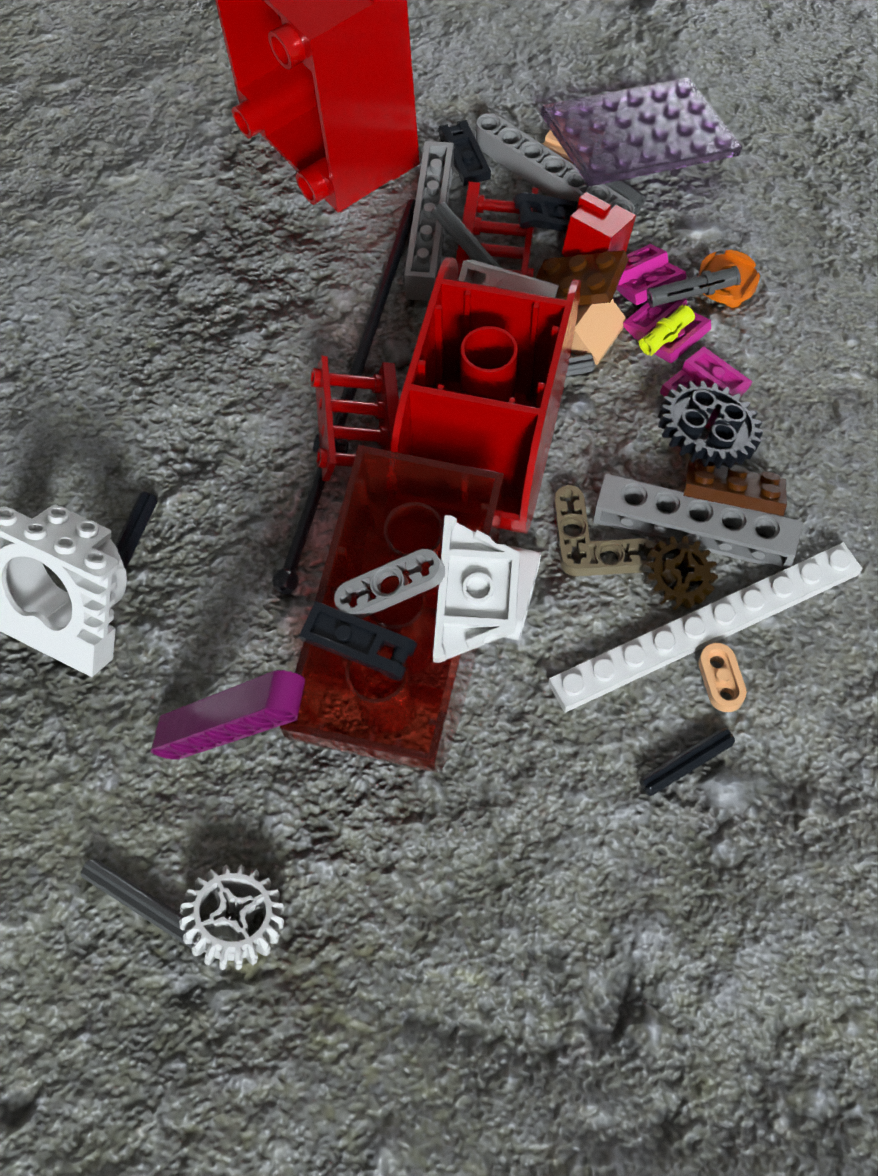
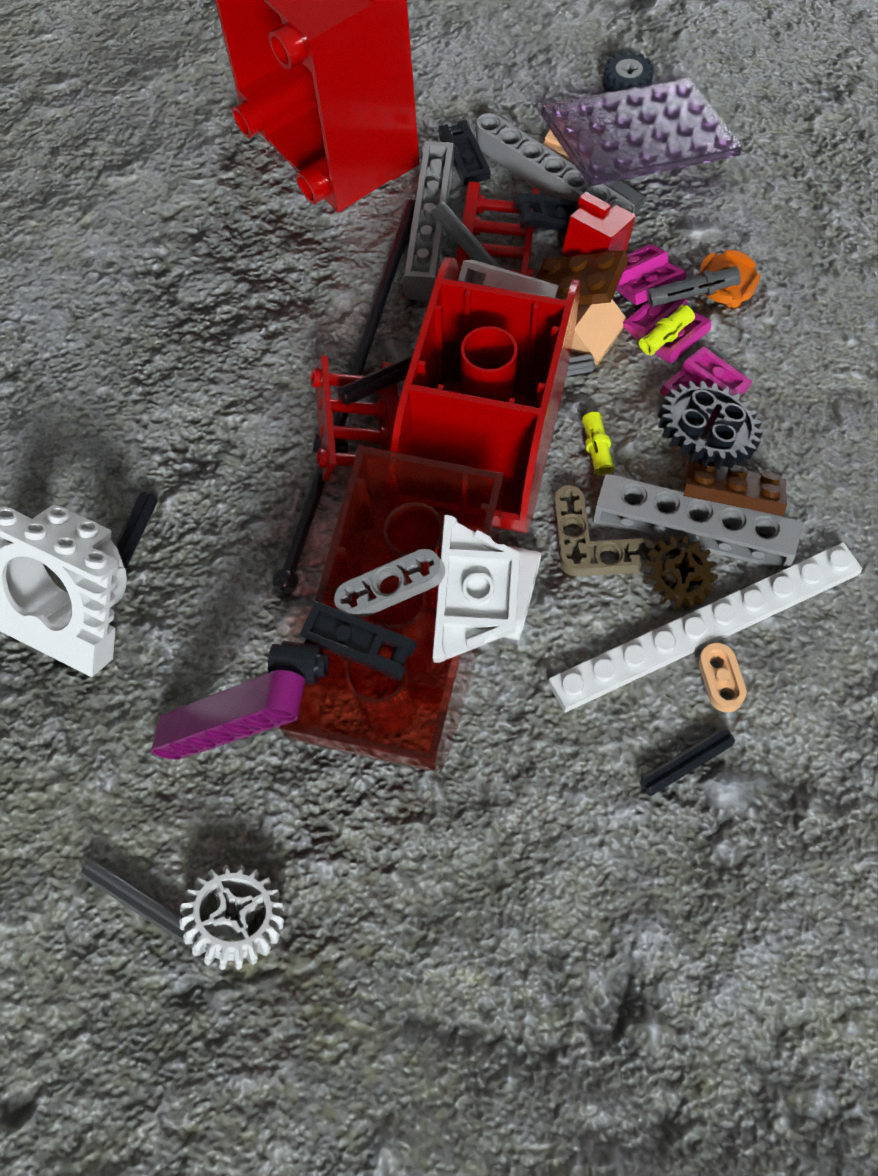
(301, 659): none -> black brick
(374, 382): none -> black axle
(598, 443): none -> neon yellow pin
(627, 72): none -> black wheel

